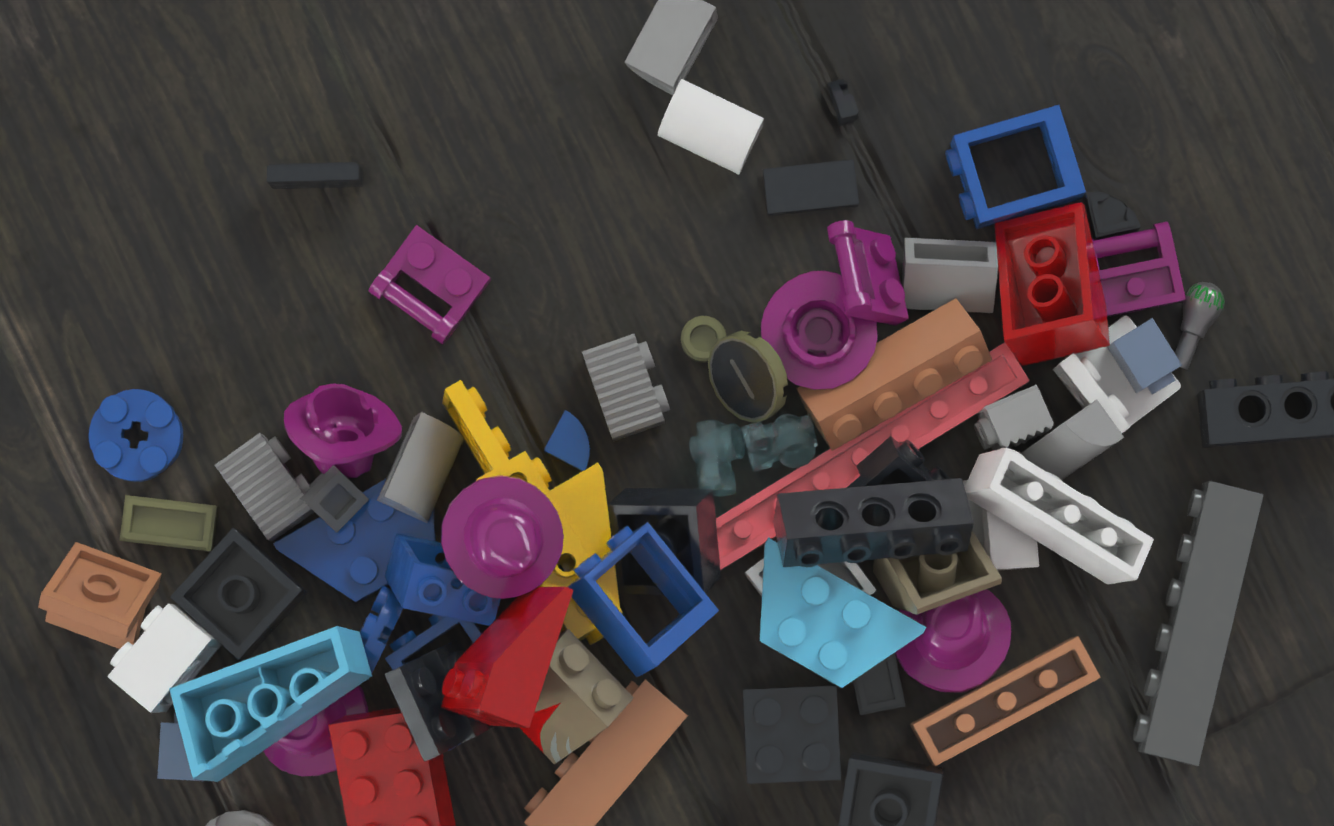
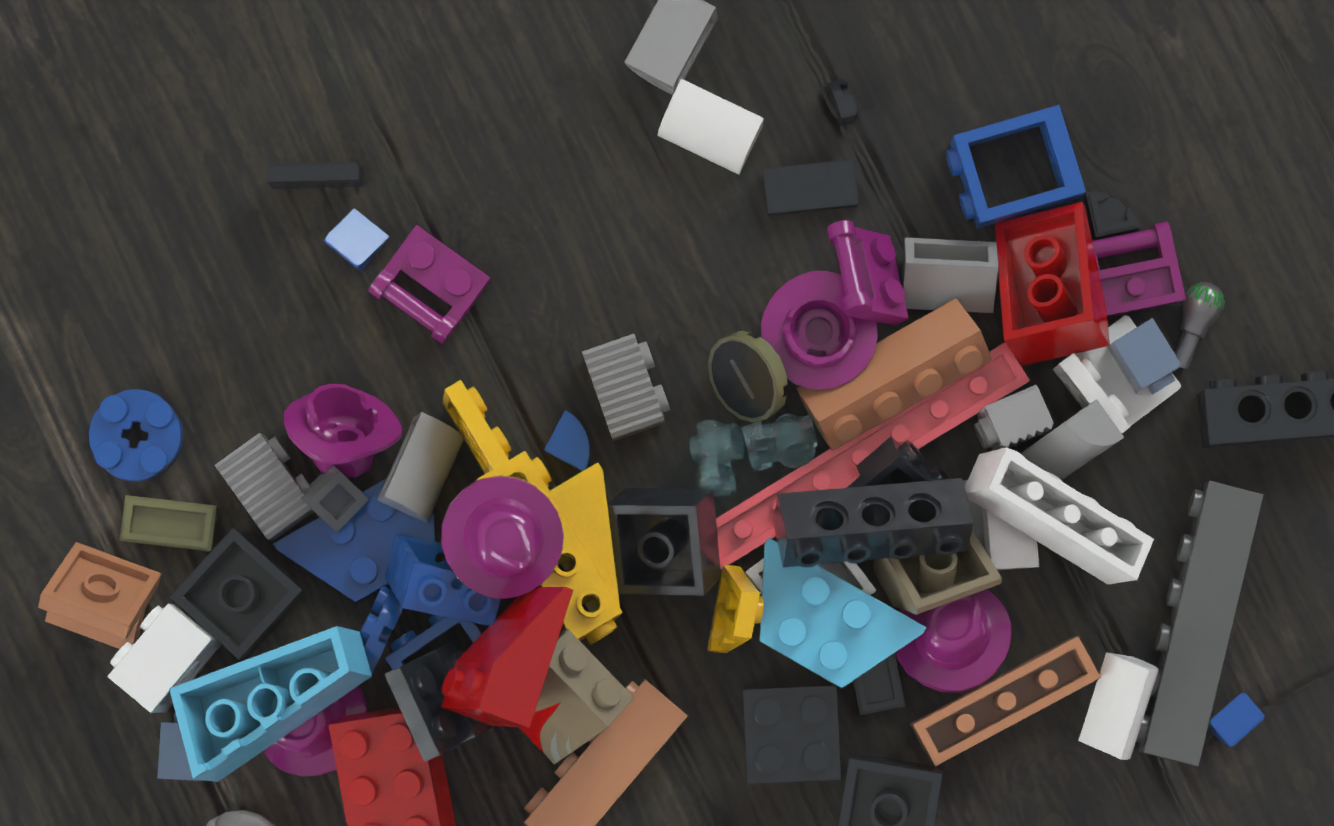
(356, 239): none -> slope
(668, 575): blue window -> none
(700, 336): olive tile -> none
(735, 610): none -> yellow wing
(1118, 705): none -> white brick
(1236, 720): none -> blue slope

